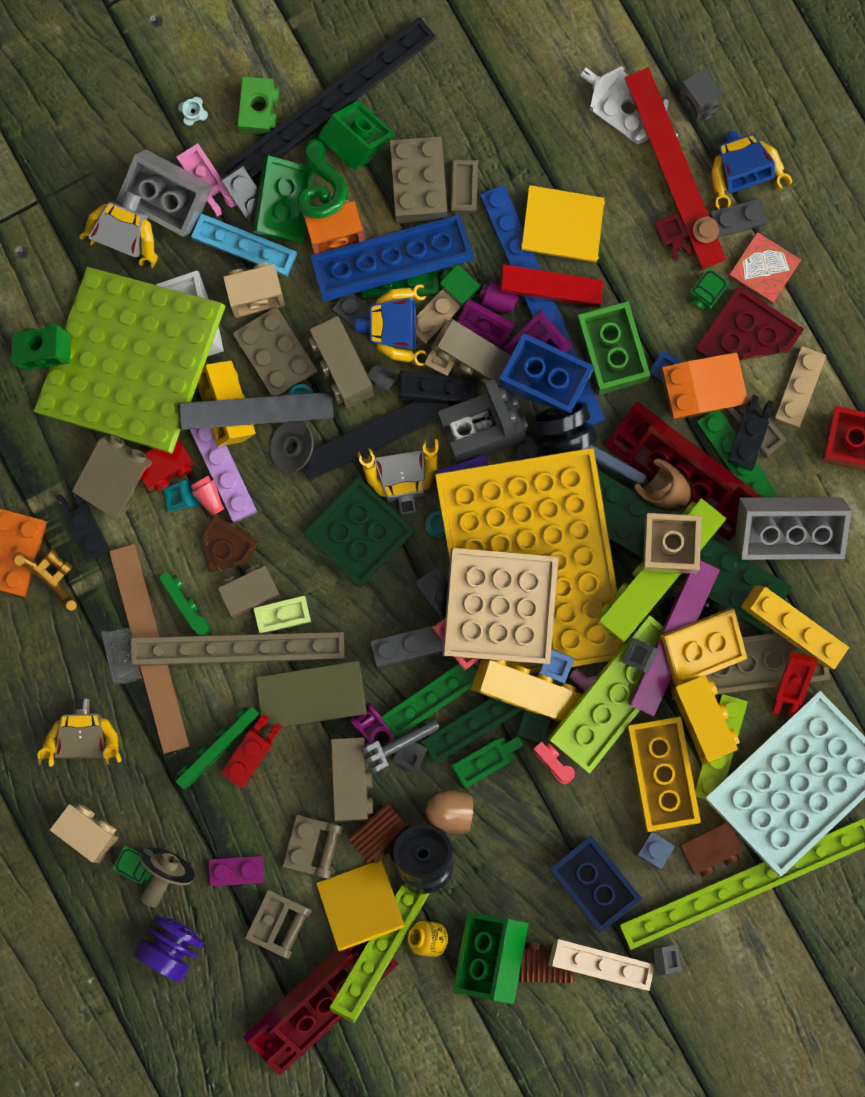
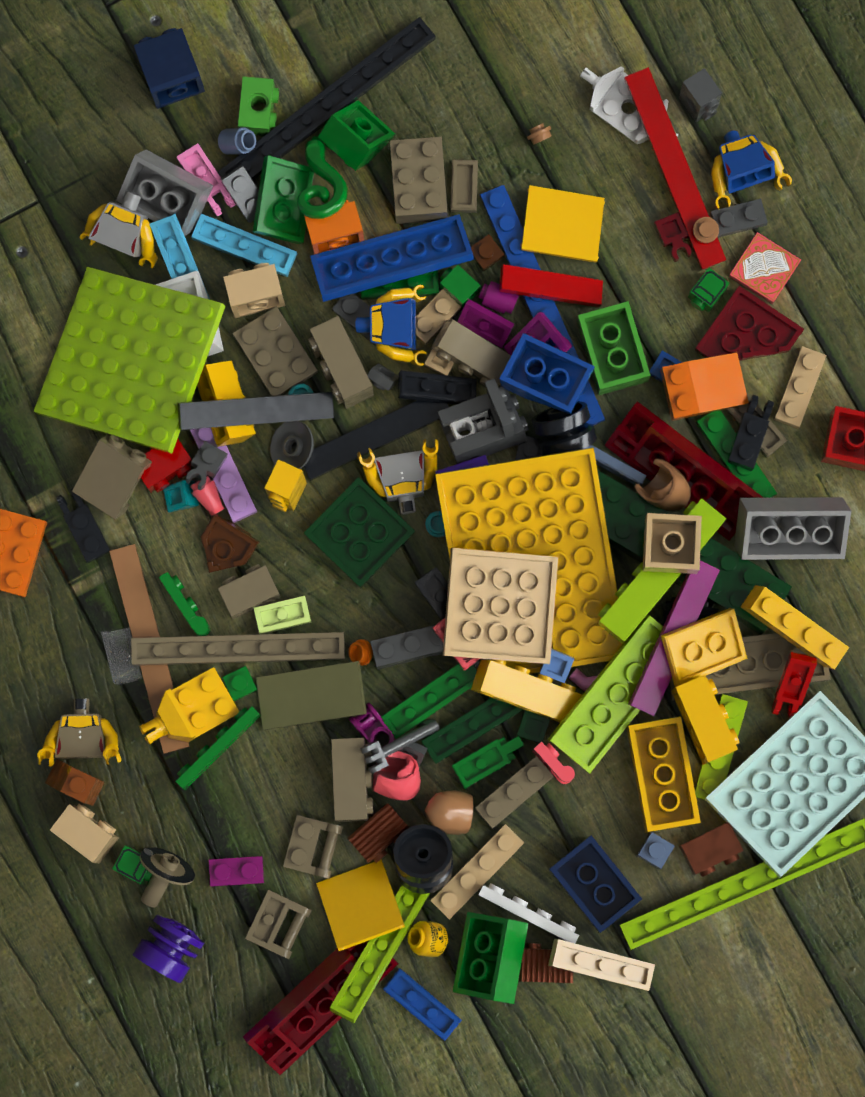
(40, 347): green brick -> none
(50, 580): pearl gold piece -> none
(74, 782): none -> dark orange slope
(169, 67): none -> dark blue slope
(173, 246): none -> medium azure plate
(188, 105): light aqua plate -> none
(191, 709): none -> yellow plate
(207, 462): none -> dark grey plate
(236, 141): none -> sand blue brick
(240, 683): none -> green plate
(250, 753): red hinge -> none
(285, 486): none -> yellow brick
(361, 651): none -> orange plate
(399, 779): none -> coral piece
(422, 1004): none -> blue tile
(477, 871): none -> tan plate
(486, 252): none -> reddish brown plate
(514, 792): none -> dark tan brick
(539, 133): none -> medium nougat plate
(539, 918): none -> white plate
(640, 655): dark grey plate -> none
(667, 960): dark grey plate -> none

